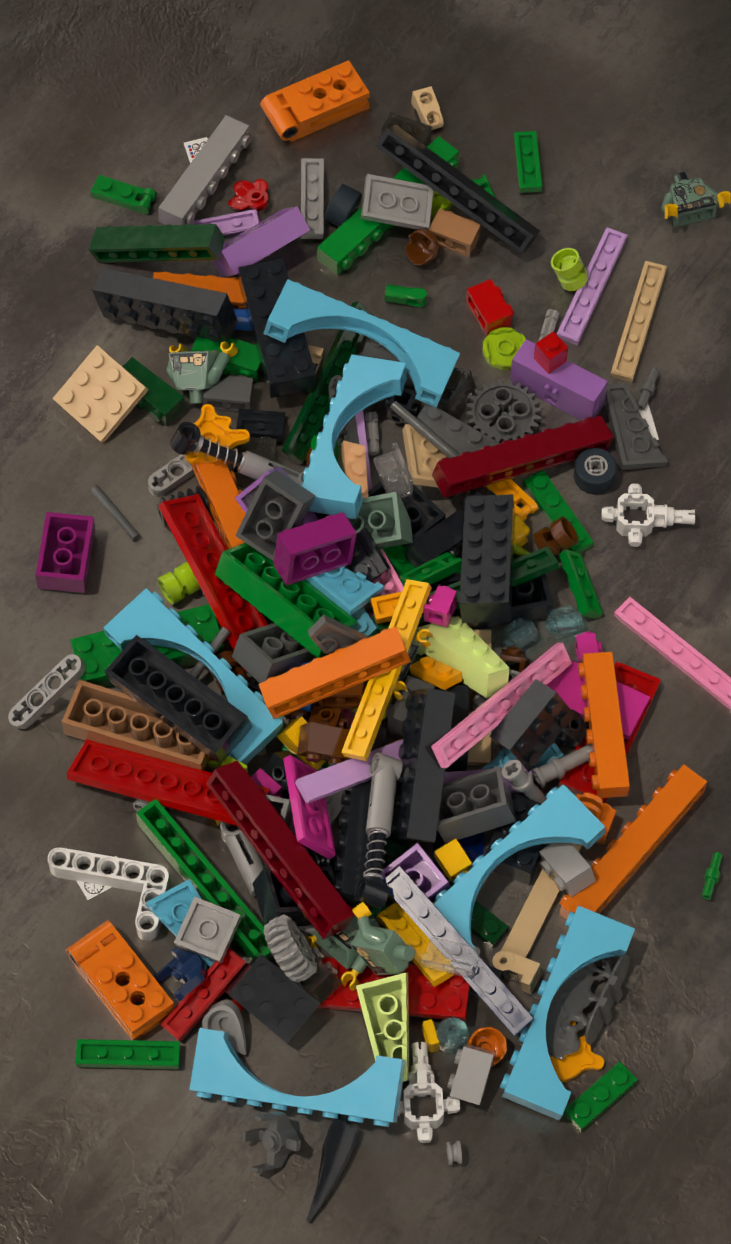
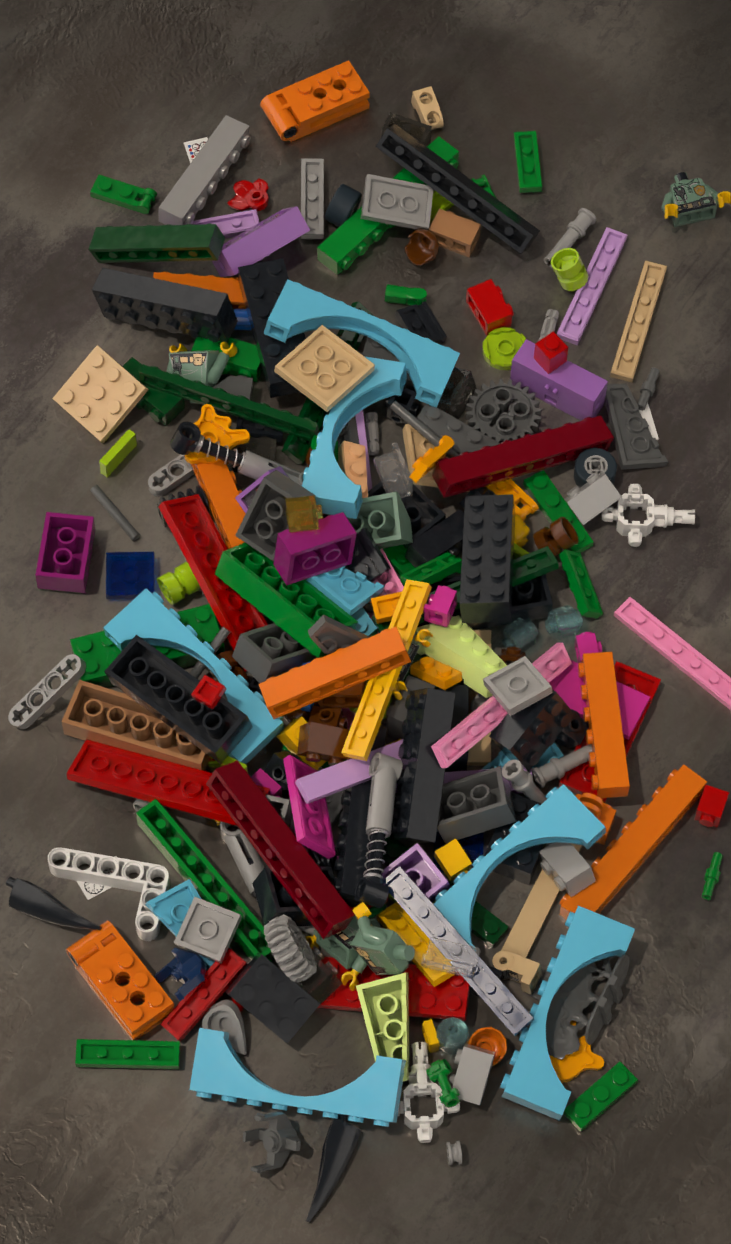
(42, 905): none -> black piece
(118, 453): none -> lime tile
(129, 574): none -> clear blue plate
(208, 692): none -> red tile
(229, 403): none -> dark green plate
(303, 513): none -> clear yellow brick
(324, 368): none -> tan plate
(421, 321): none -> black plate
(426, 463): none -> light orange plate
(439, 1072): none -> green bar
(517, 685): none -> light grey plate
(575, 230): none -> light grey pin
(592, 497): none -> light grey brick
(711, 806): none -> red brick

